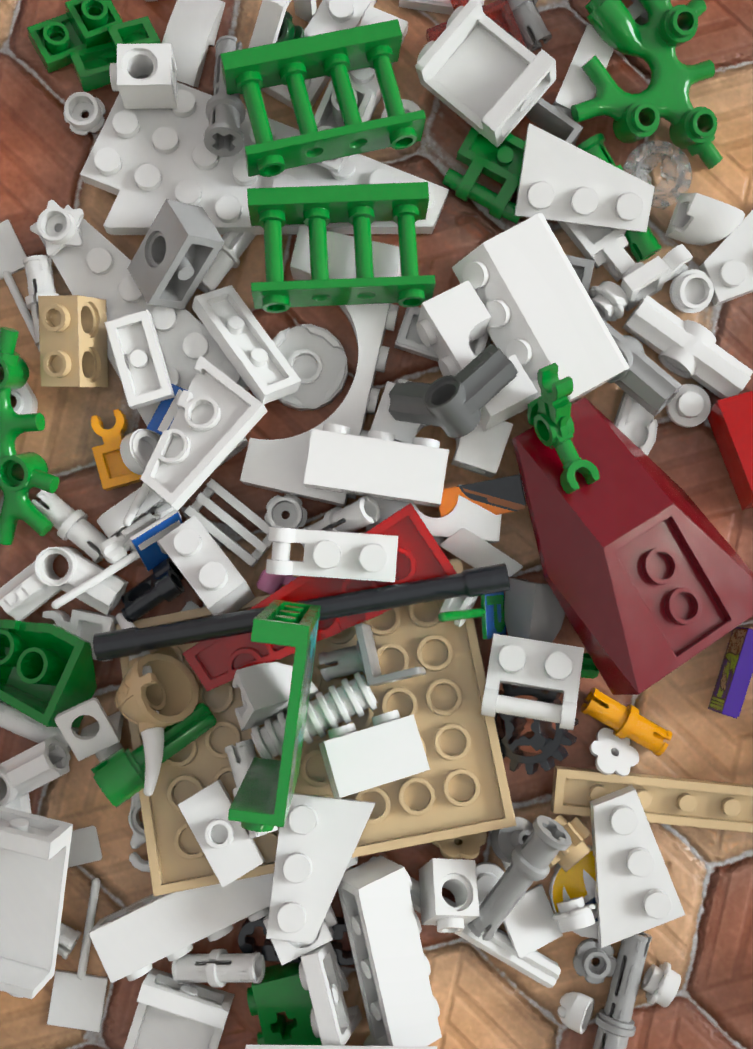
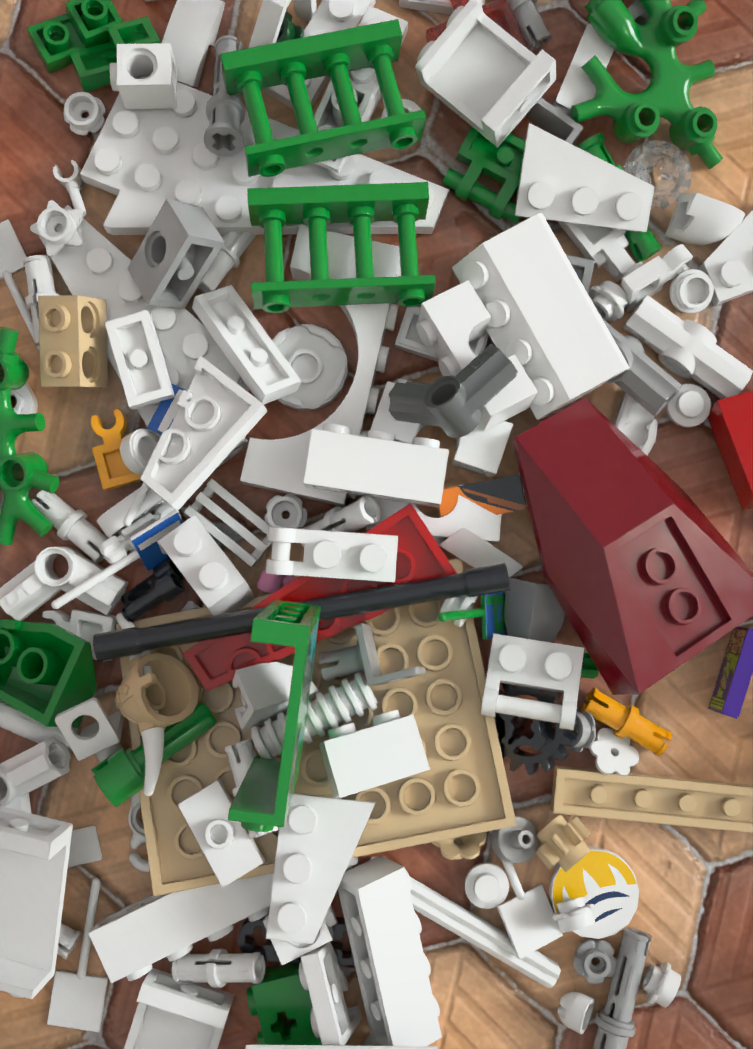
(72, 185): none -> white hand
(459, 878): white brick -> none
(528, 864): light grey pin -> none
(555, 428): green piece -> none
(587, 731): none -> light grey plate
(630, 872): white wing -> none

